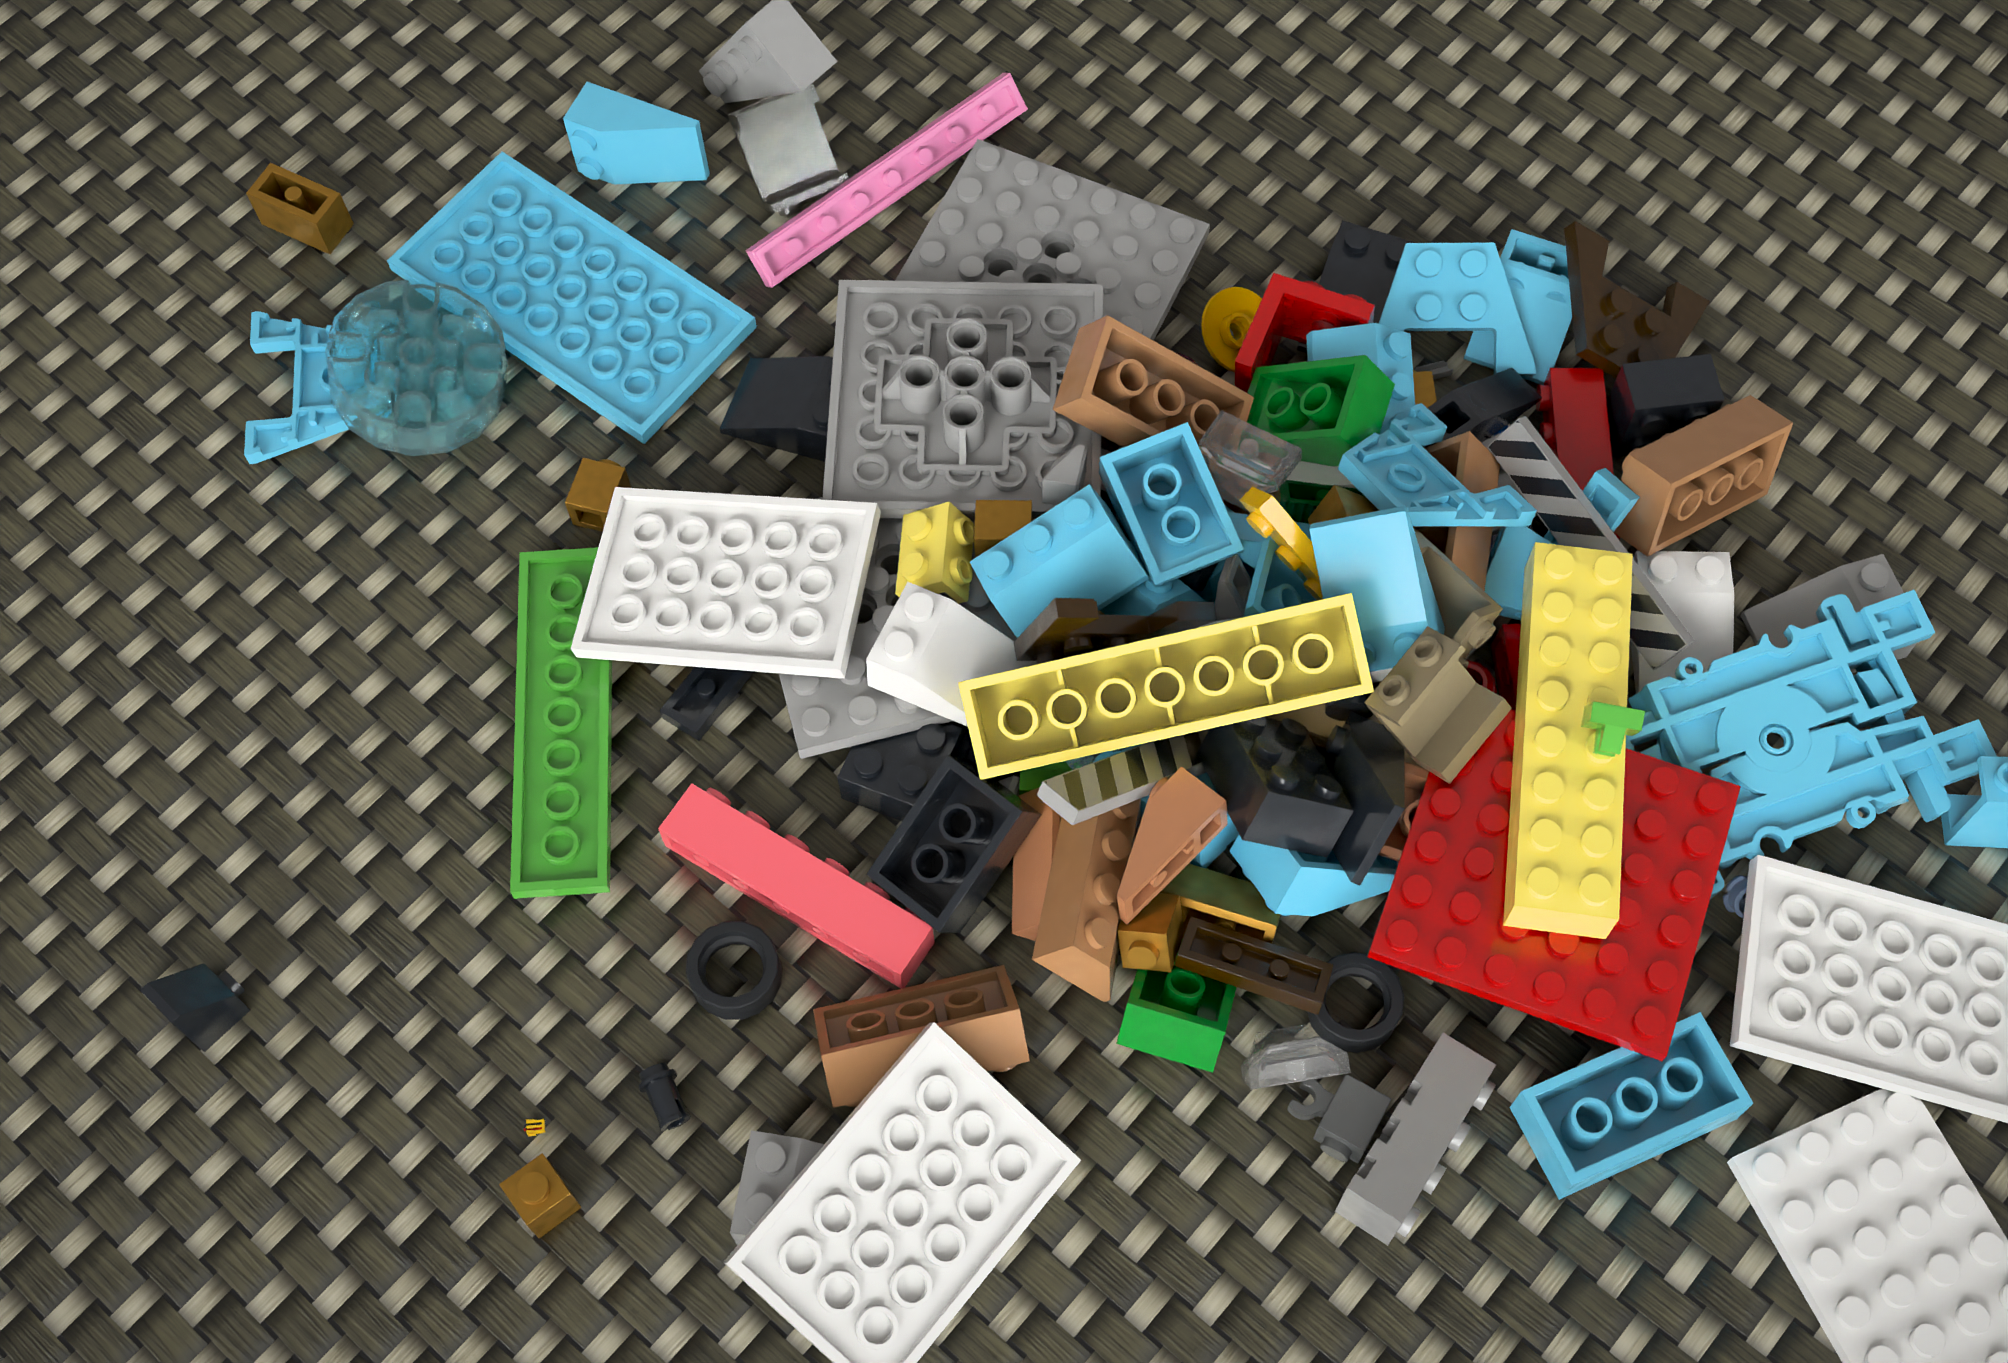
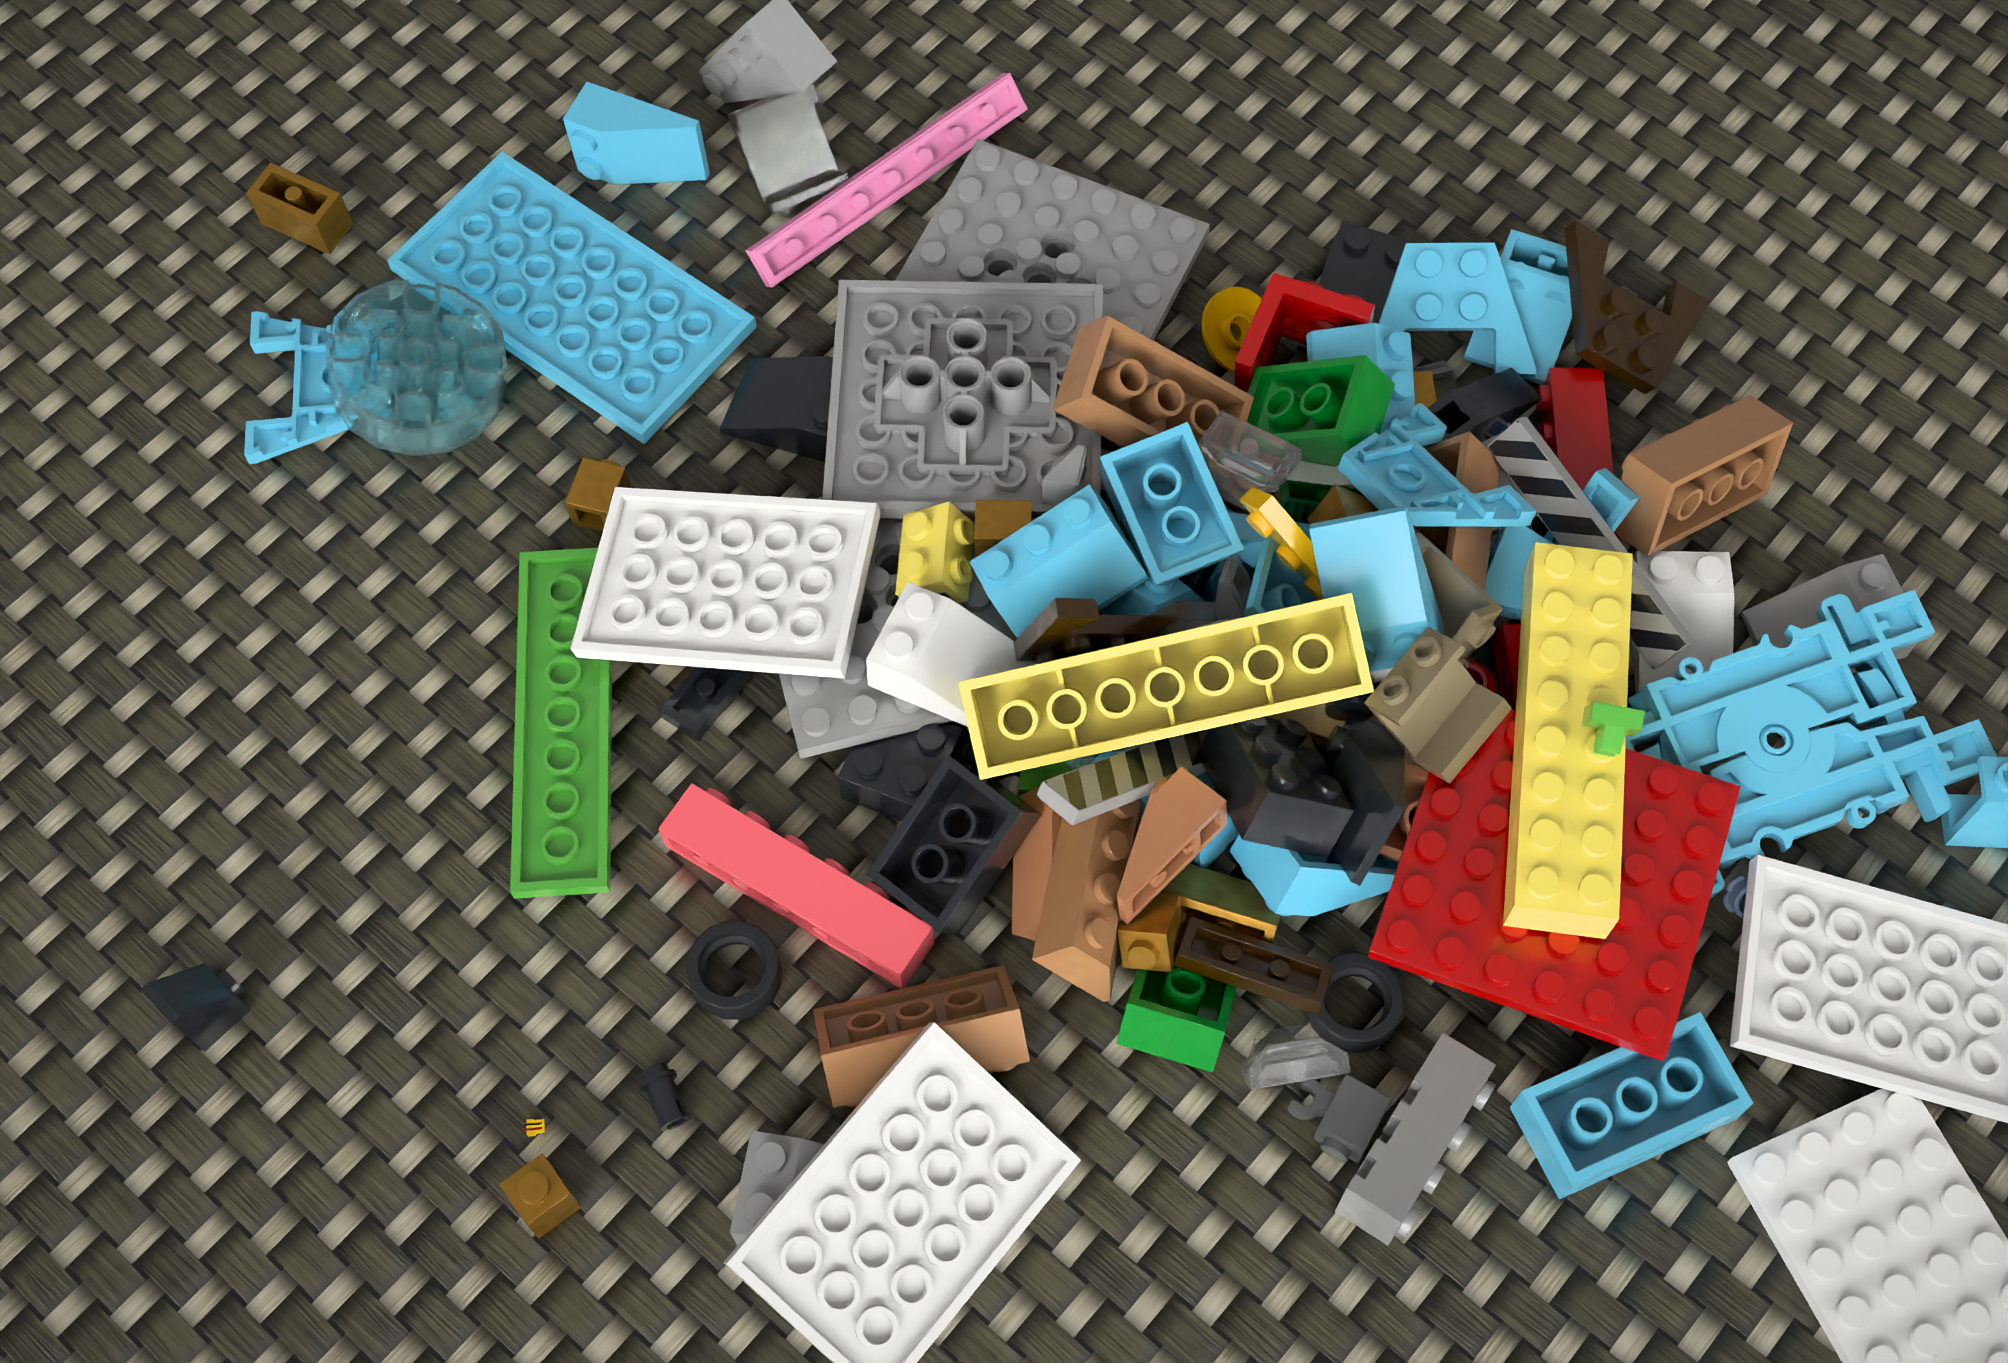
(1660, 399): black brick -> none

